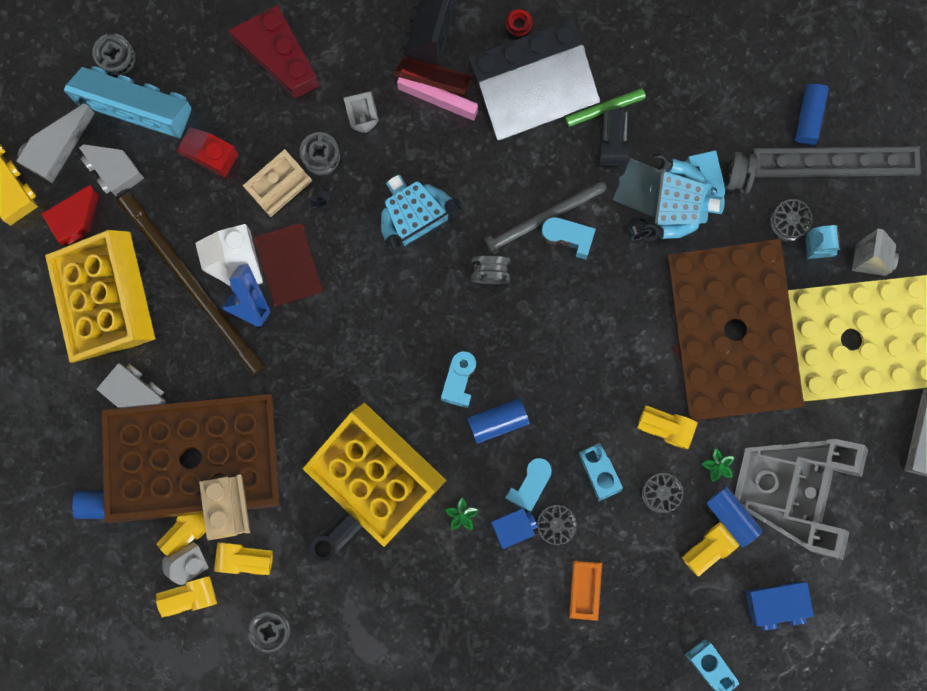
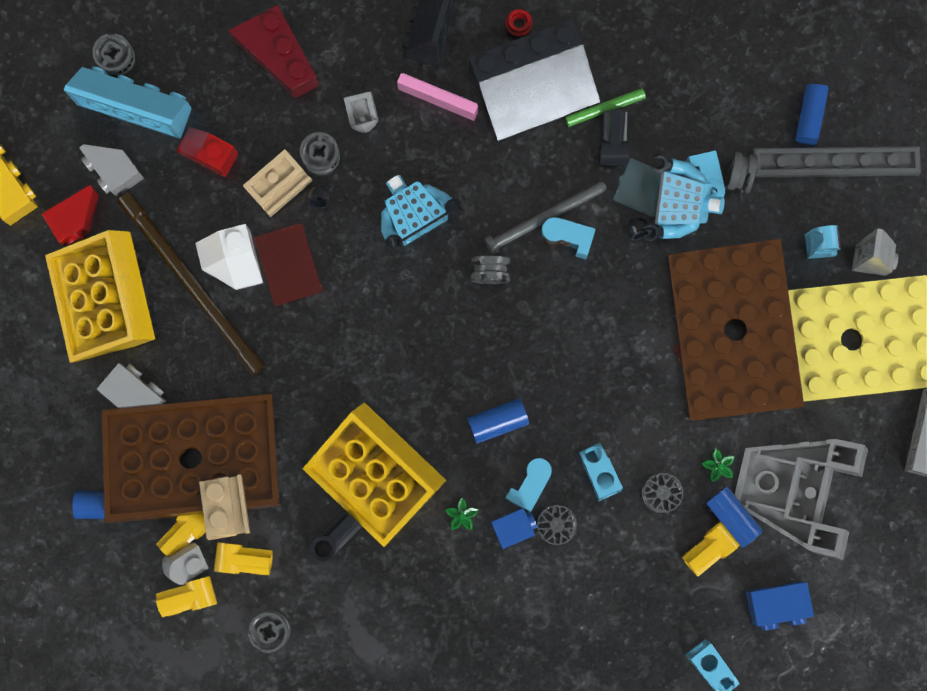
(52, 146): light grey slope -> none
(247, 299): blue slope -> none
(433, 75): clear red piece -> none
(461, 368): medium azure leg -> none
(585, 590): orange tile -> none
(674, 429): yellow piece -> none
(791, 220): dark grey wheel -> none

